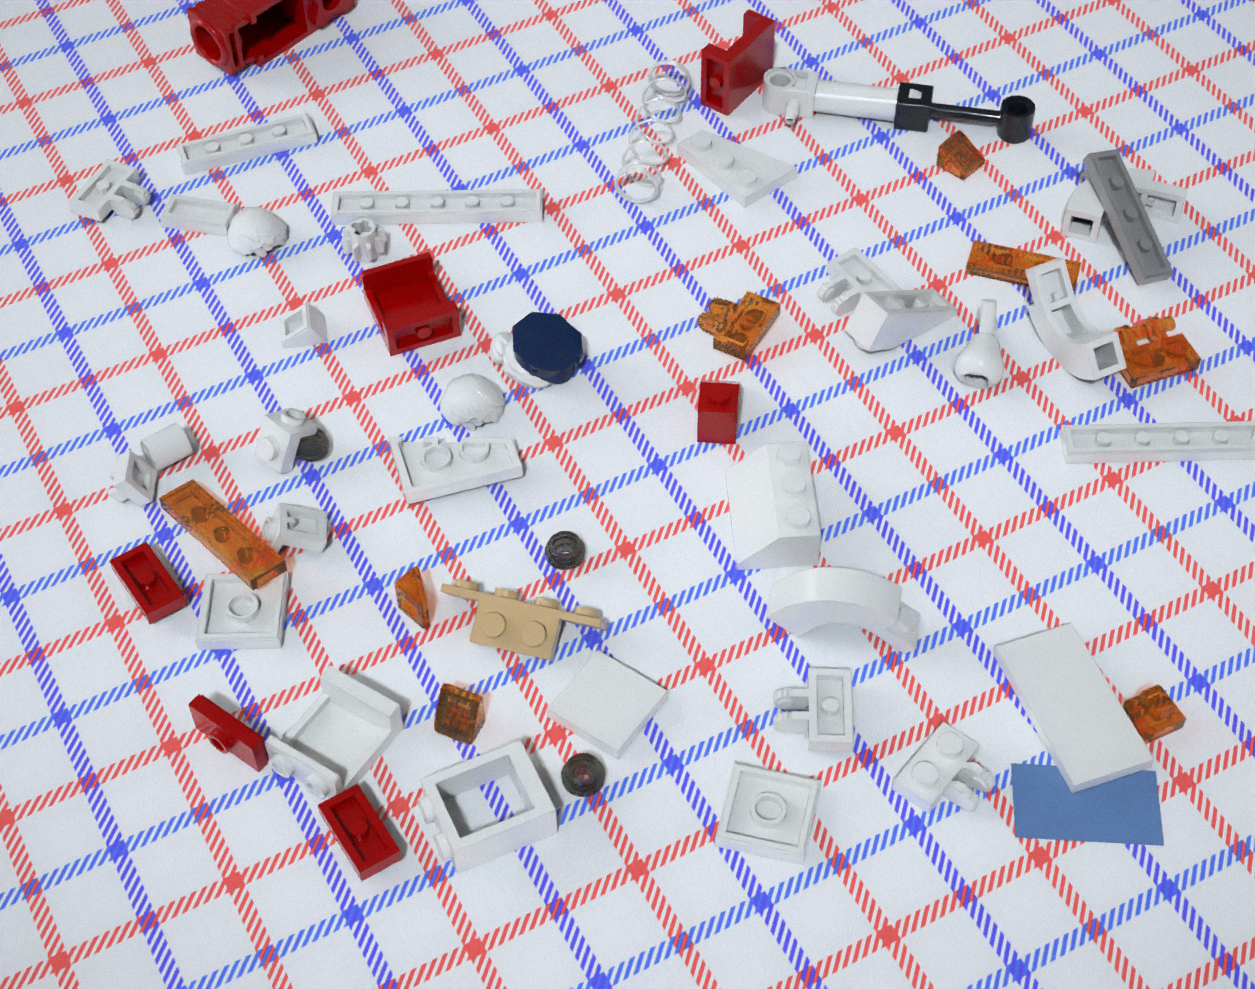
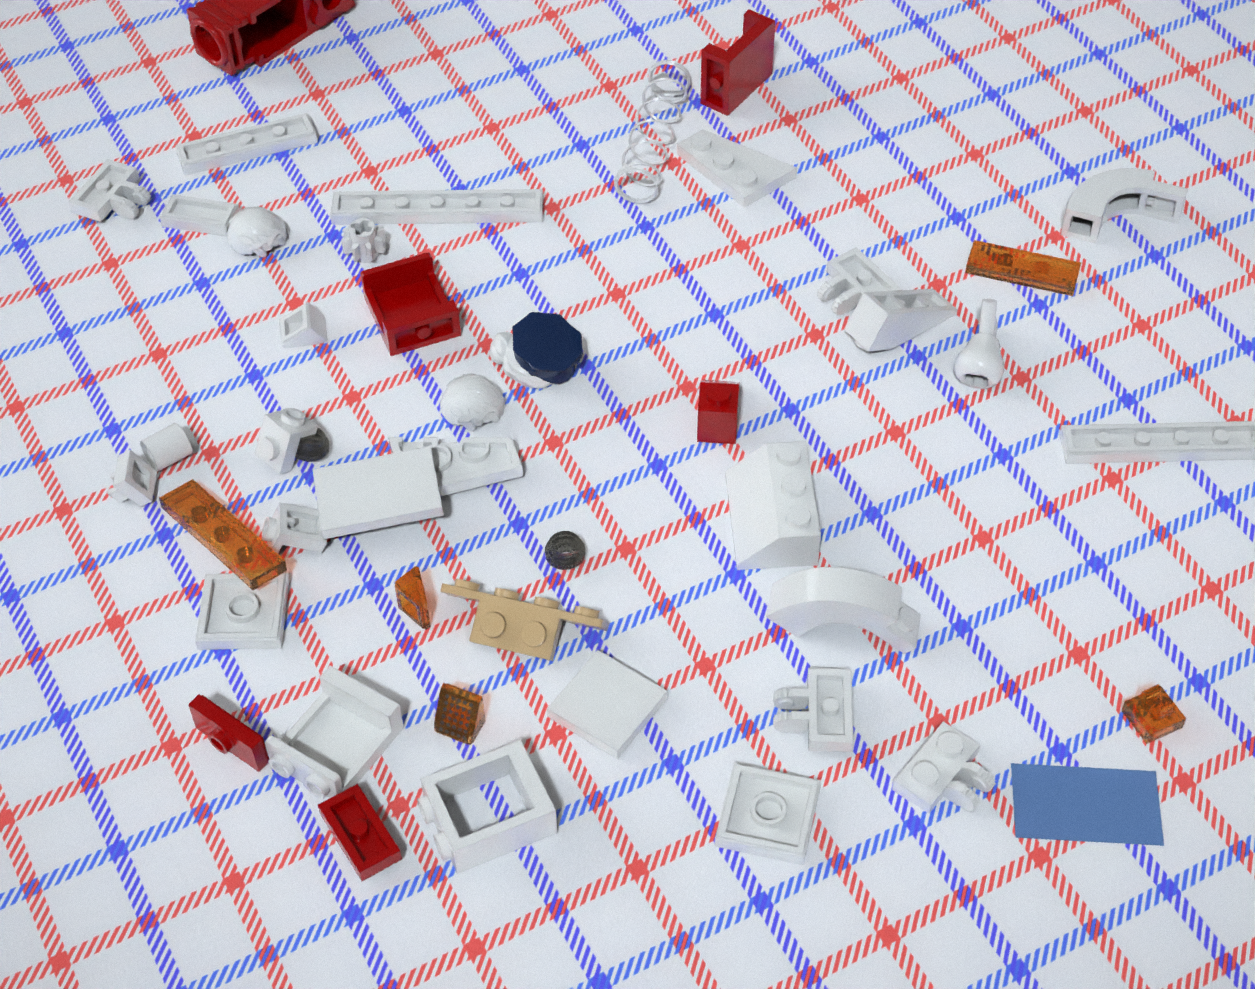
(148, 582): red plate -> none
(377, 492): none -> white tile
(583, 765): clear smoke plate -> none
(739, 326): clear orange hinge -> none
(802, 93): piece -> none
(959, 156): clear orange slope -> none
(1065, 330): white arch -> none
(1073, 707): white tile -> none
(1128, 217): light grey tile -> none
(1160, 357): clear orange plate -> none

